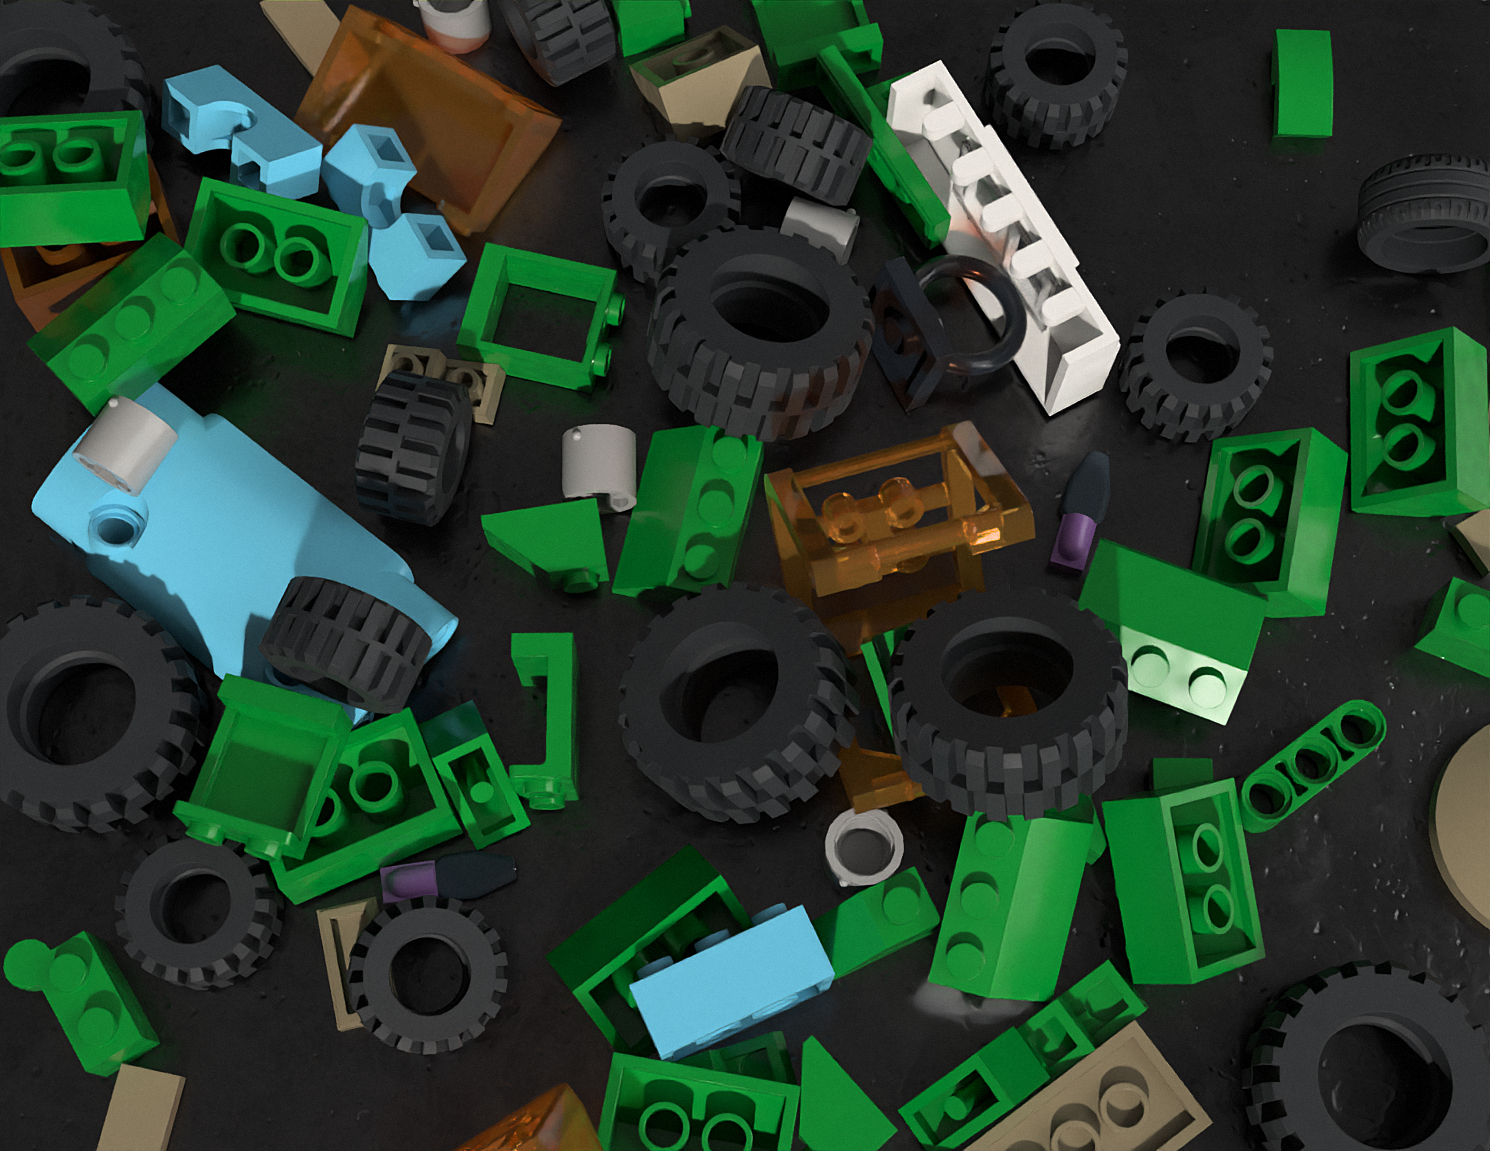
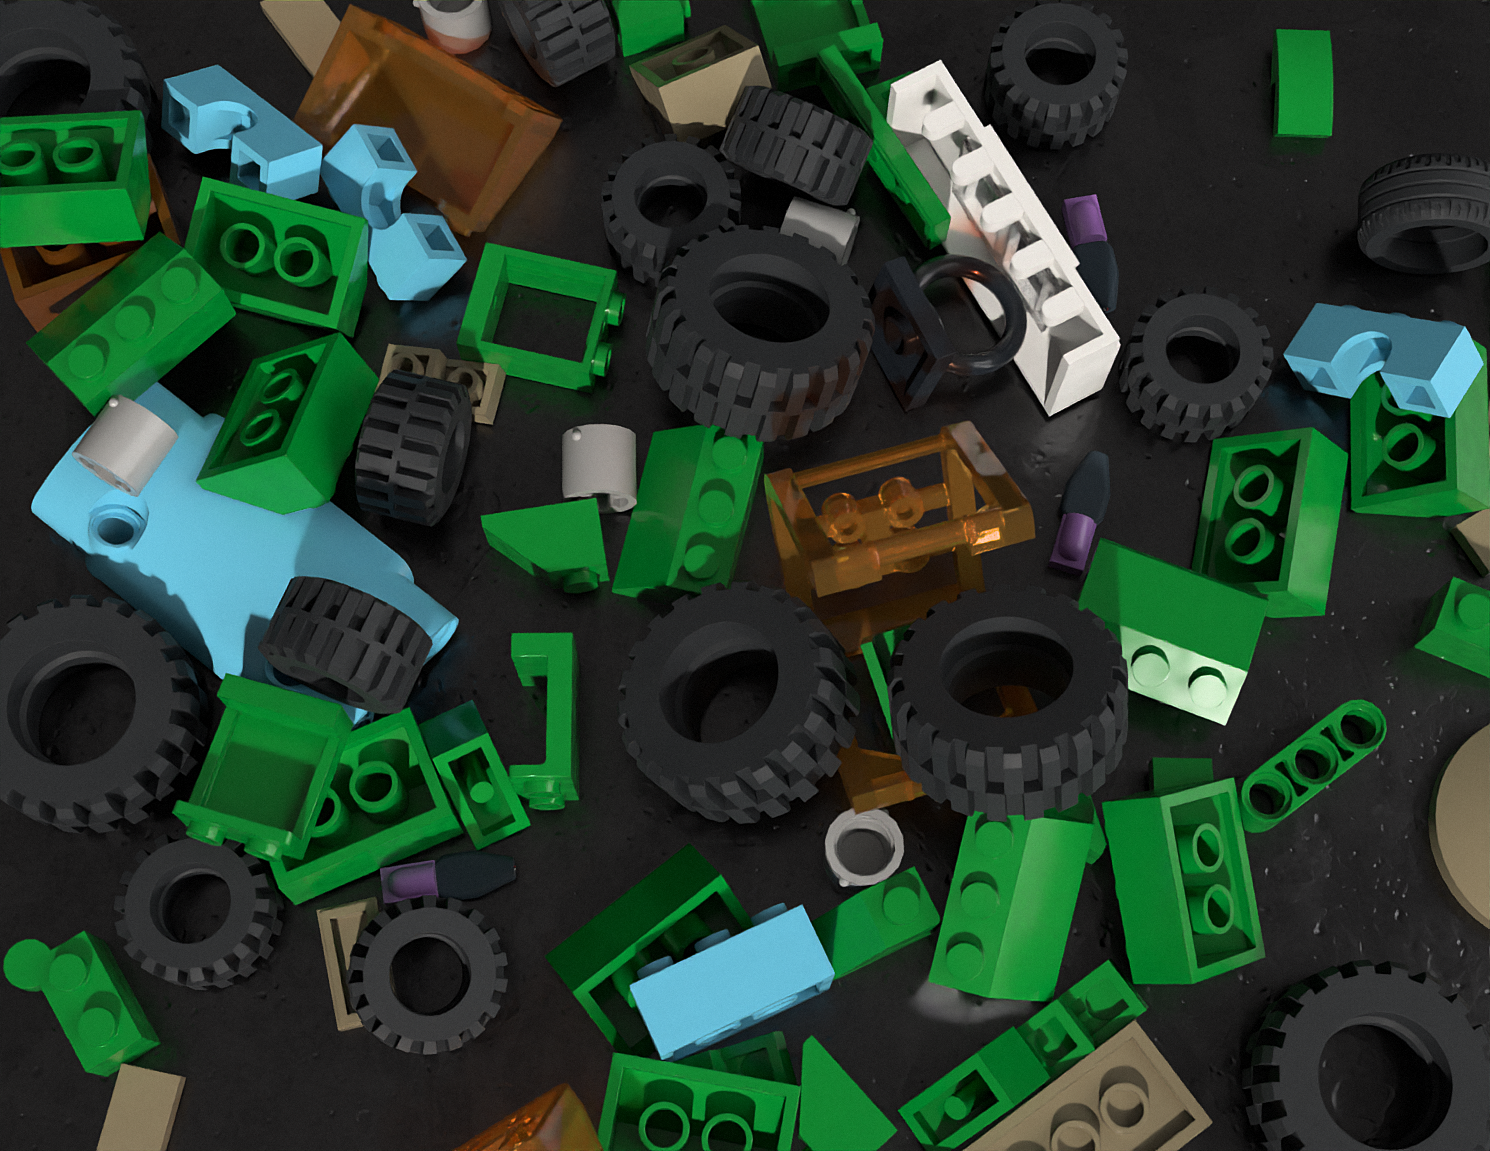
(291, 427): none -> green slope
(1089, 245): none -> piece
(1419, 359): none -> medium azure arch

